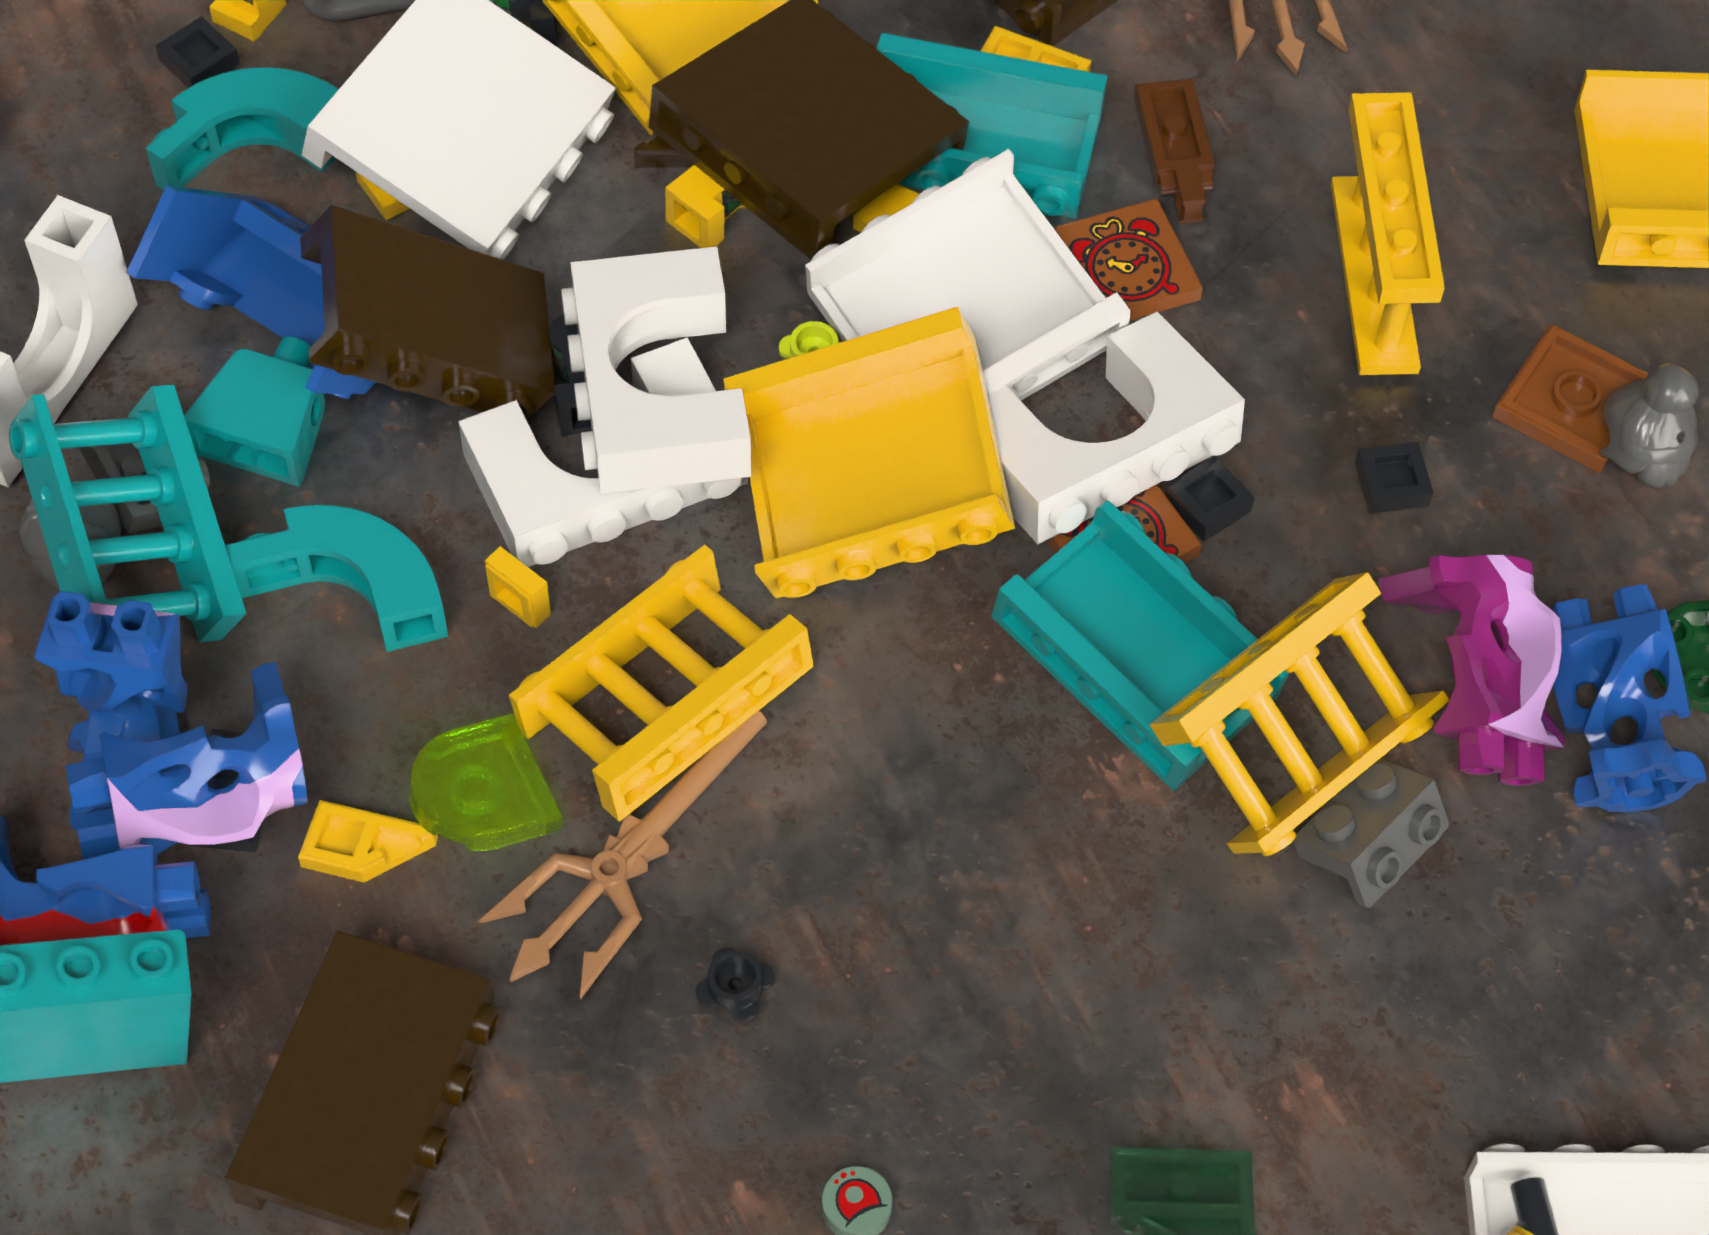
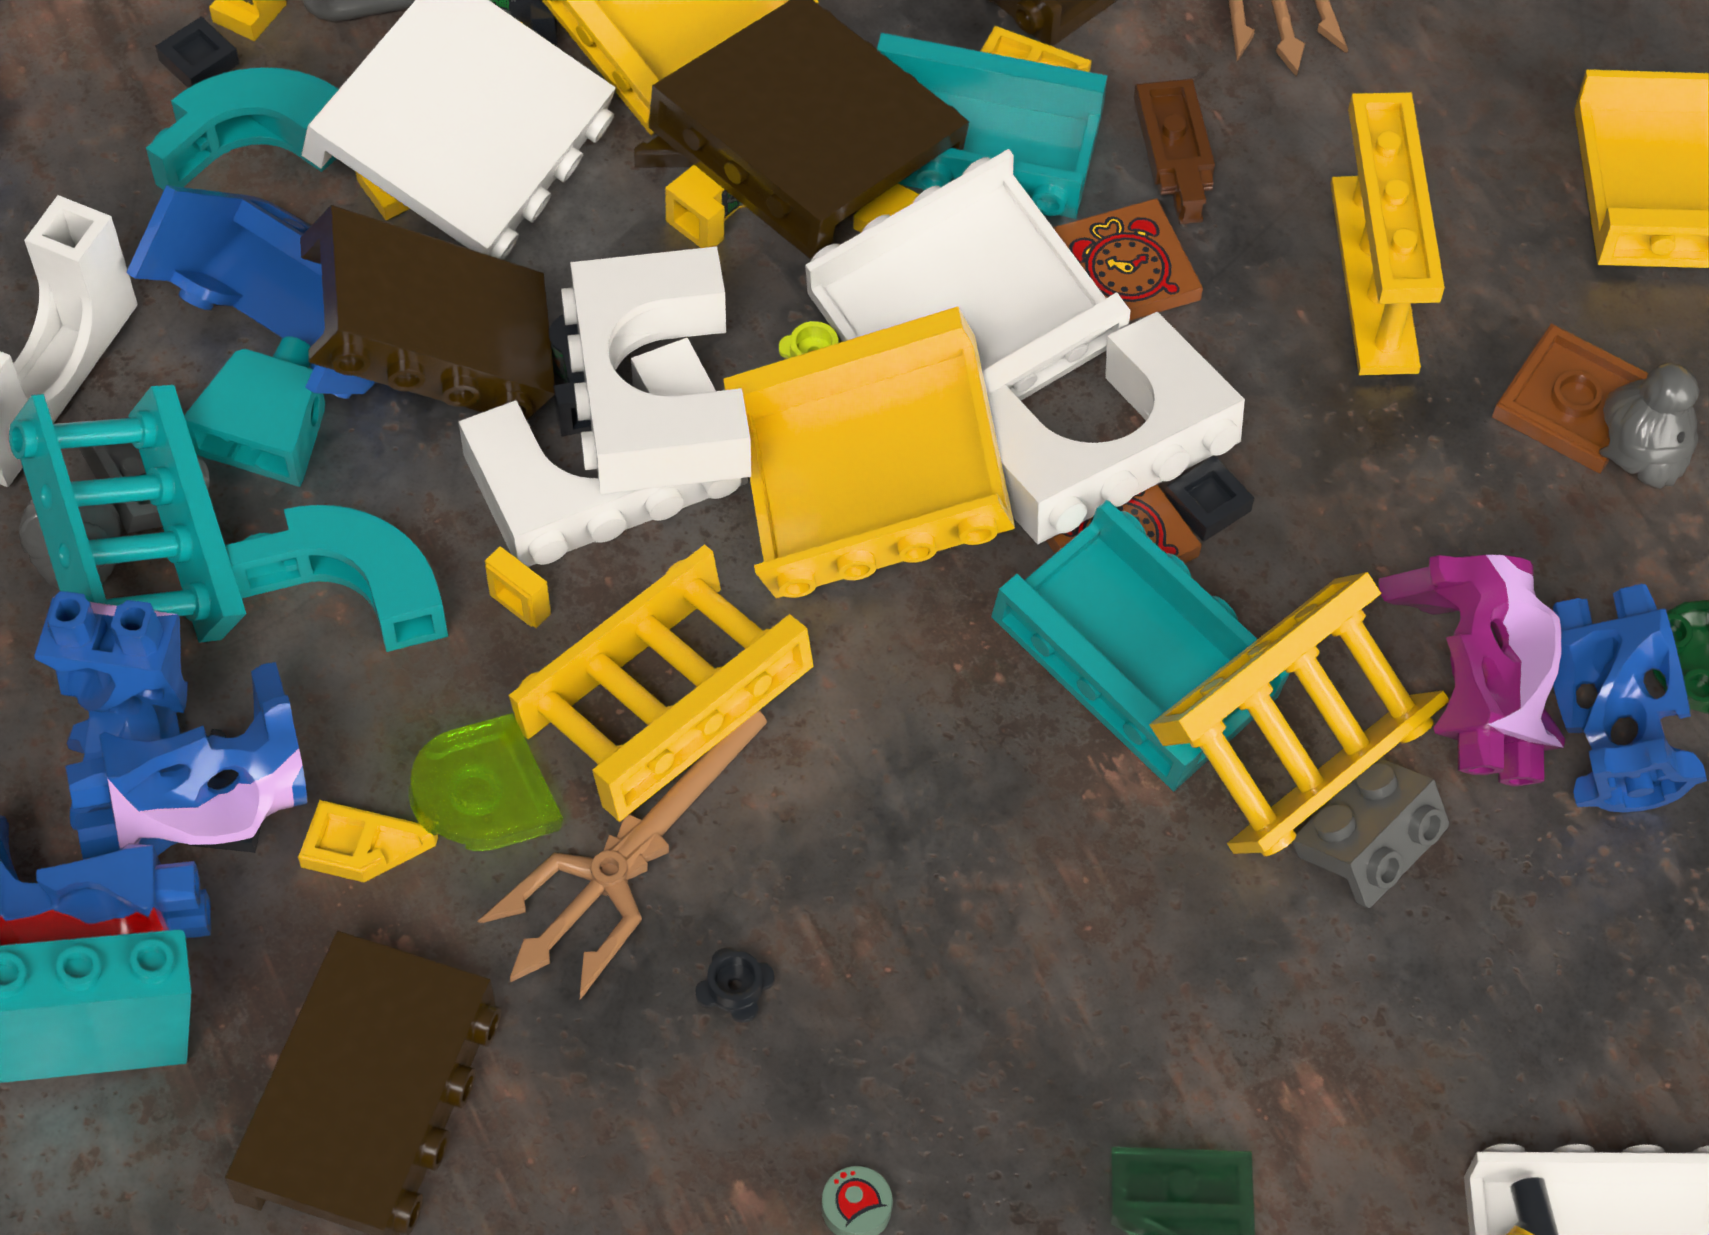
(1394, 477): black plate -> none

